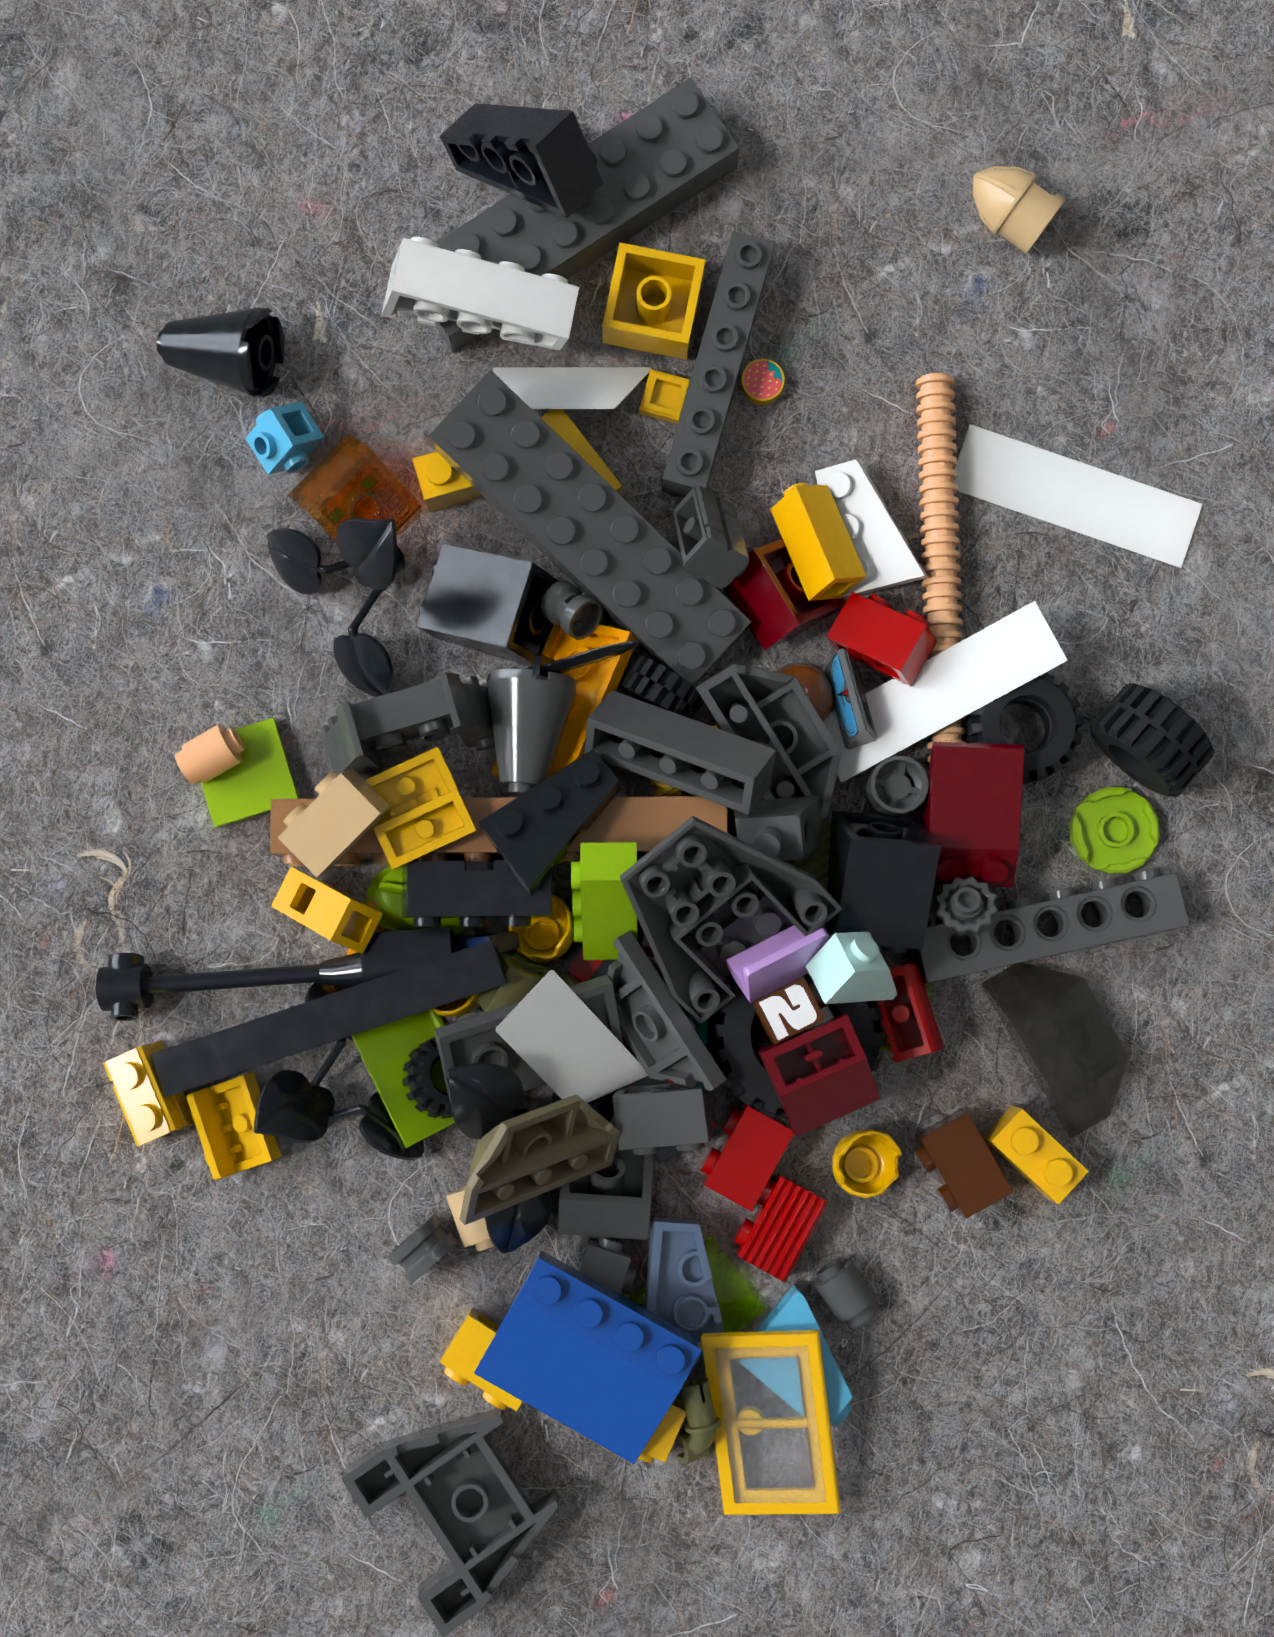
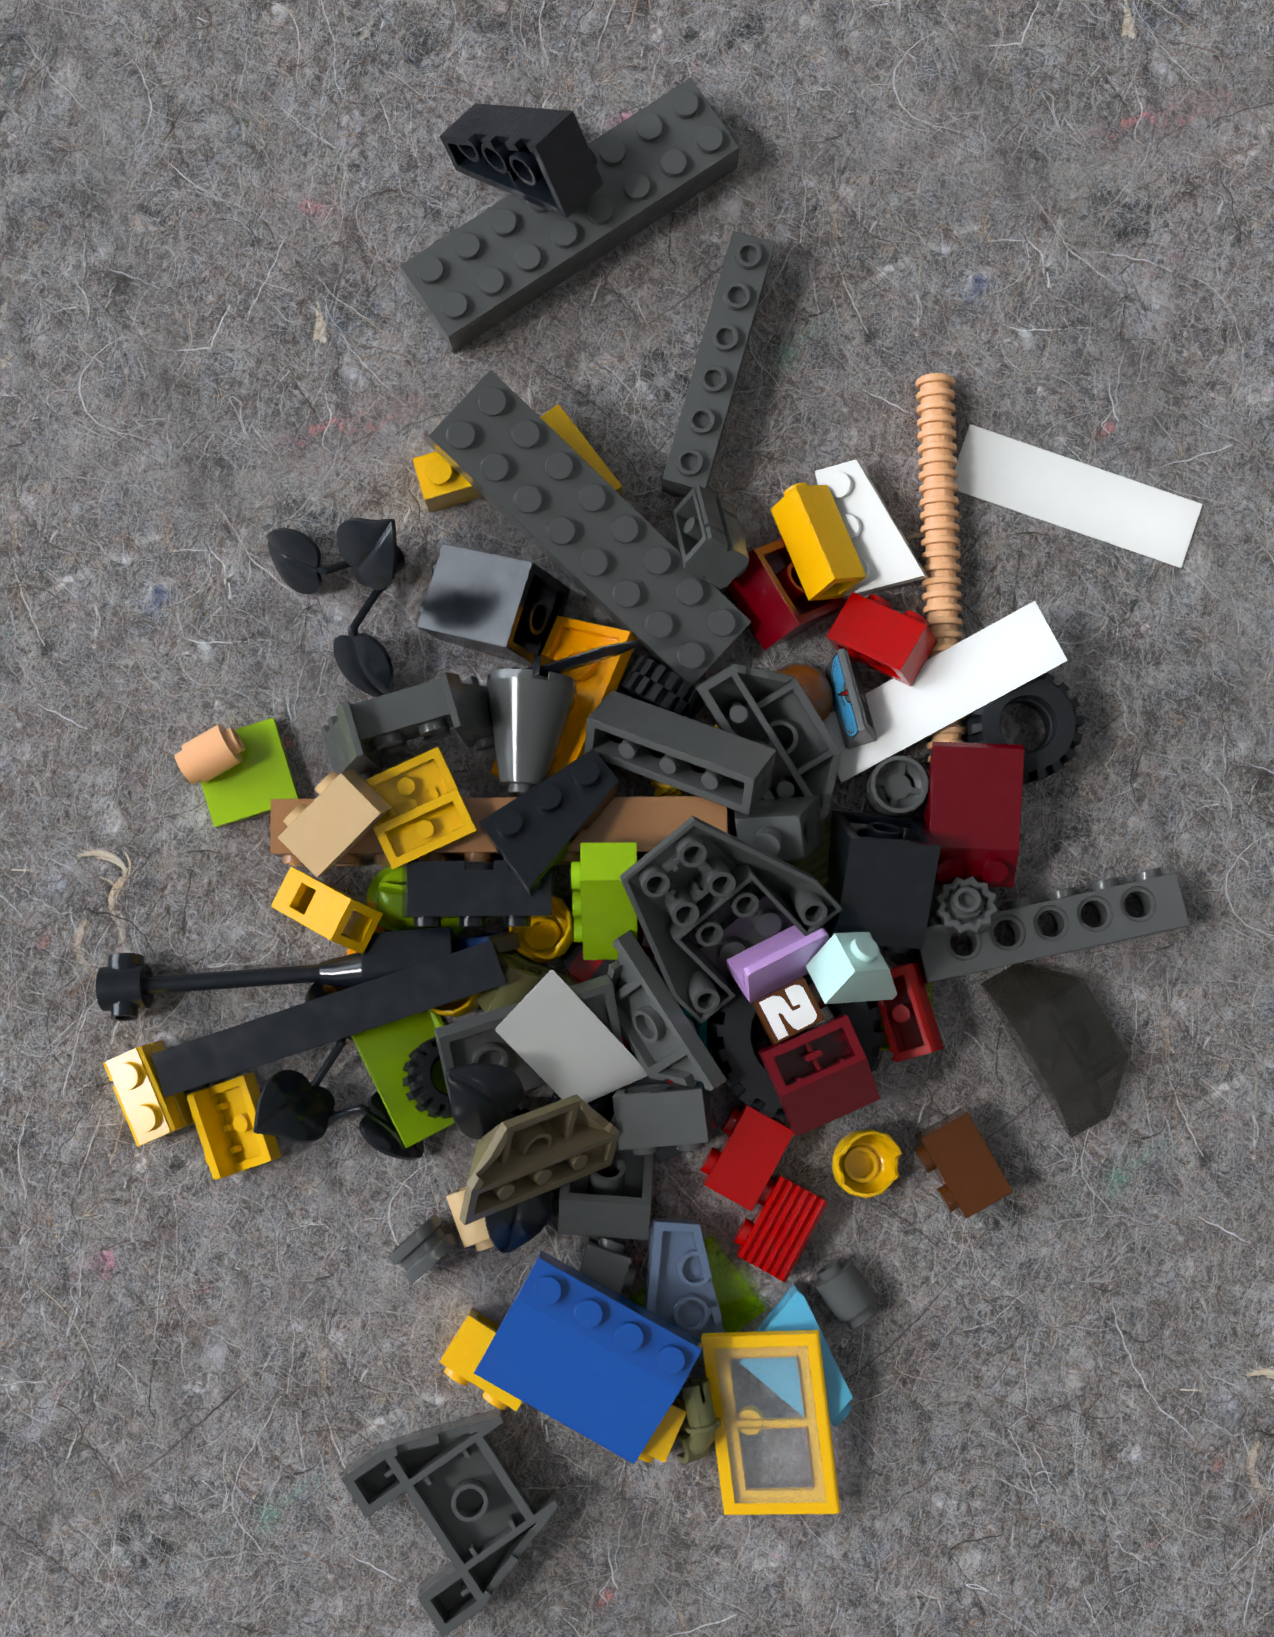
(227, 349): black cone -> none
(284, 438): medium azure brick -> none
(352, 485): clear orange slope -> none
(479, 294): white wedge -> none
(567, 607): dark grey wheel -> none
(572, 385): white sticker -> none
(653, 301): yellow brick -> none
(664, 396): yellow tile -> none
(762, 381): tile -> none
(1014, 204): tan helmet -> none
(1035, 1154): yellow brick -> none
(1114, 830): lime tile -> none
(1152, 740): black tyre -> none

